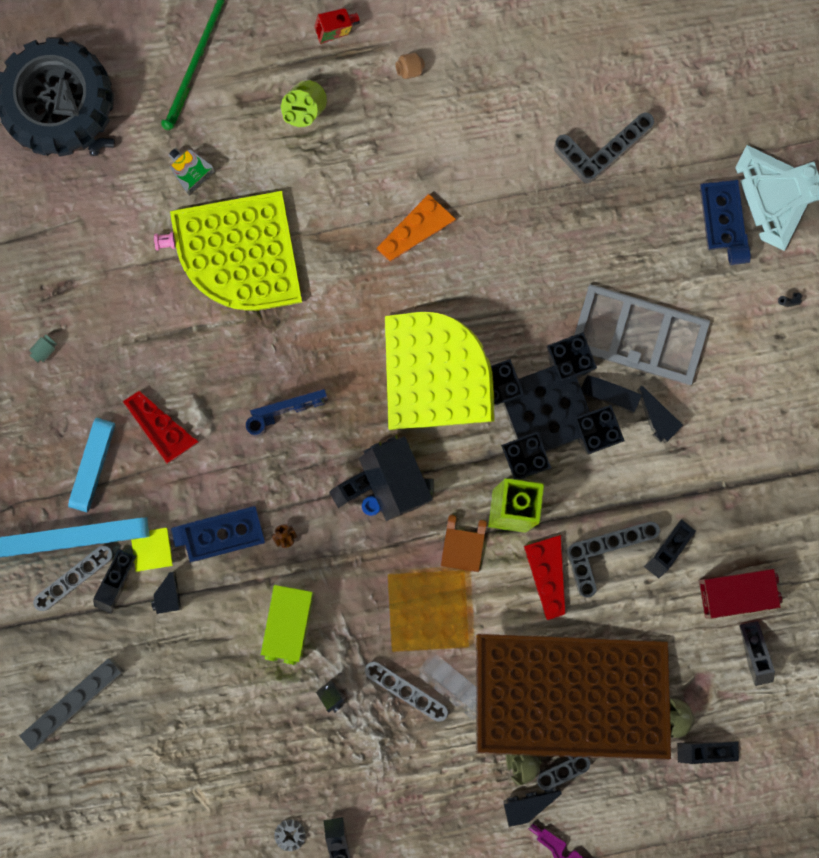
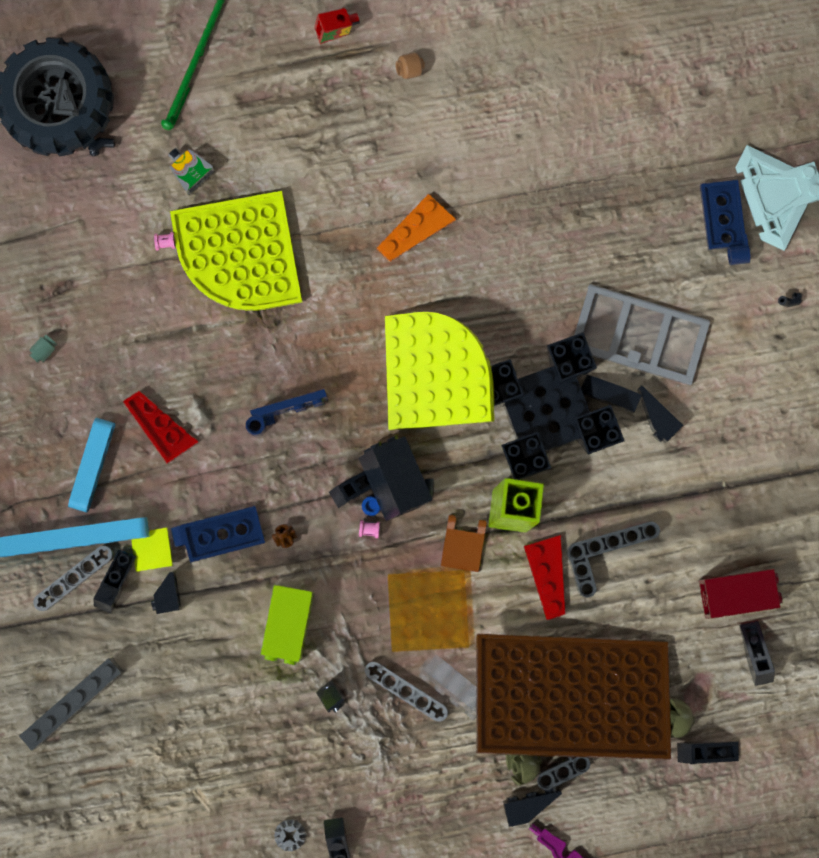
(303, 103): lime cylinder -> none
(369, 529): none -> bright pink bush
(607, 151): dark grey beam -> none
(670, 549): black slope -> none

